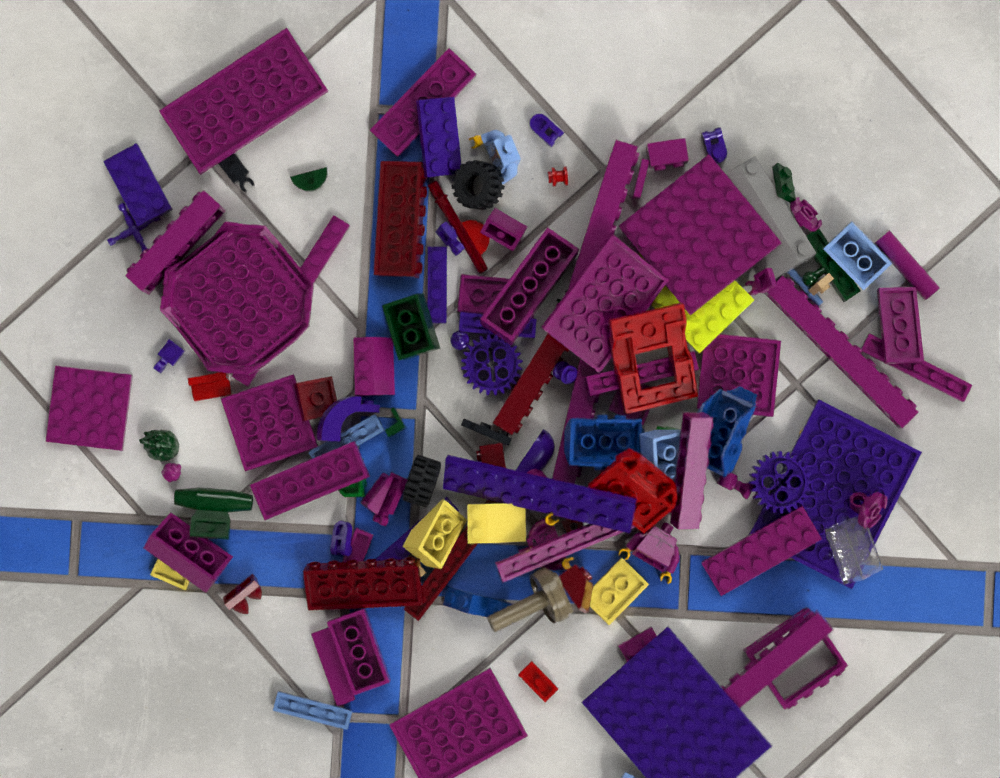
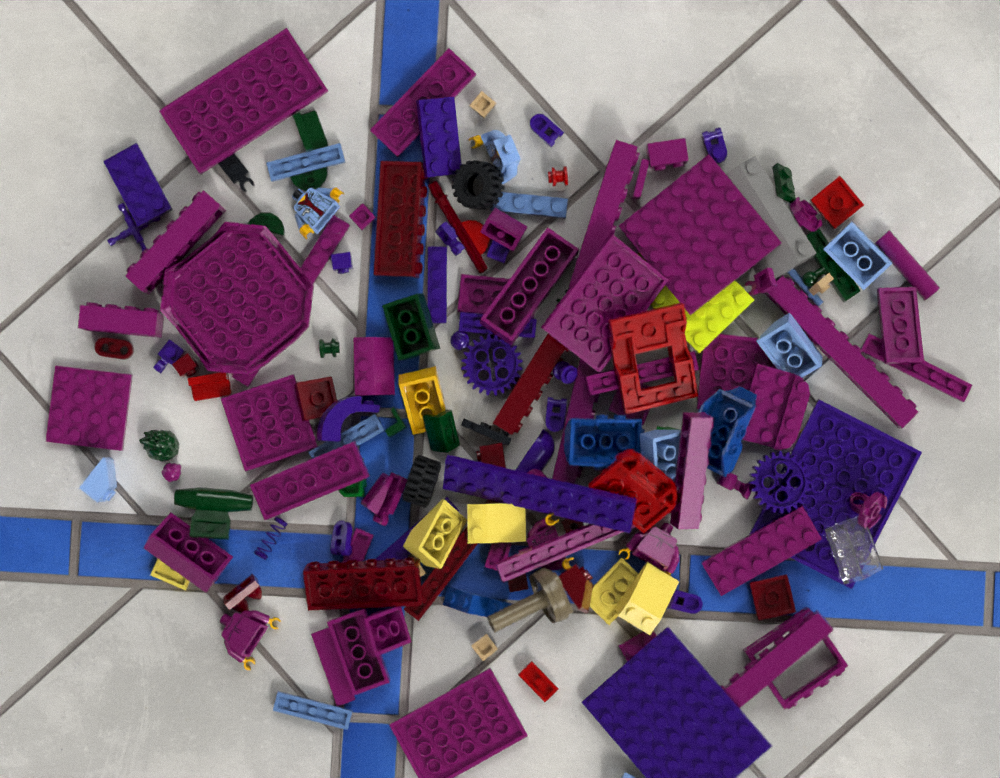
(101, 481): none -> light blue slope
(114, 349): none -> dark red plate
(120, 321): none -> magenta brick
(186, 366): none -> dark red plate
(244, 632): none -> magenta torso
(262, 555): none -> dark purple piece
(269, 220): none -> dark green plate
(305, 162): none -> medium blue plate
(310, 130): none -> dark green panel
(315, 208): none -> light blue torso
(329, 347): none -> dark green wheel
(342, 262): none -> dark purple plate
(362, 216): none -> magenta plate
(386, 630): none -> magenta slope
(421, 396): none -> yellow slope
(441, 431): none -> dark green panel
(482, 104): none -> tan plate
(484, 647): none -> tan plate
(497, 552): none -> magenta plate
(498, 252): none -> dark purple plate
(518, 583): none -> dark red plate
(532, 205): none -> medium blue plate
(555, 421): none -> dark purple plate
(647, 598): none -> light yellow slope
(691, 602): none -> dark purple plate
(772, 597): none -> dark red plate
(779, 407): none -> magenta plate
(790, 347): none -> light blue slope
(836, 202): none -> red plate

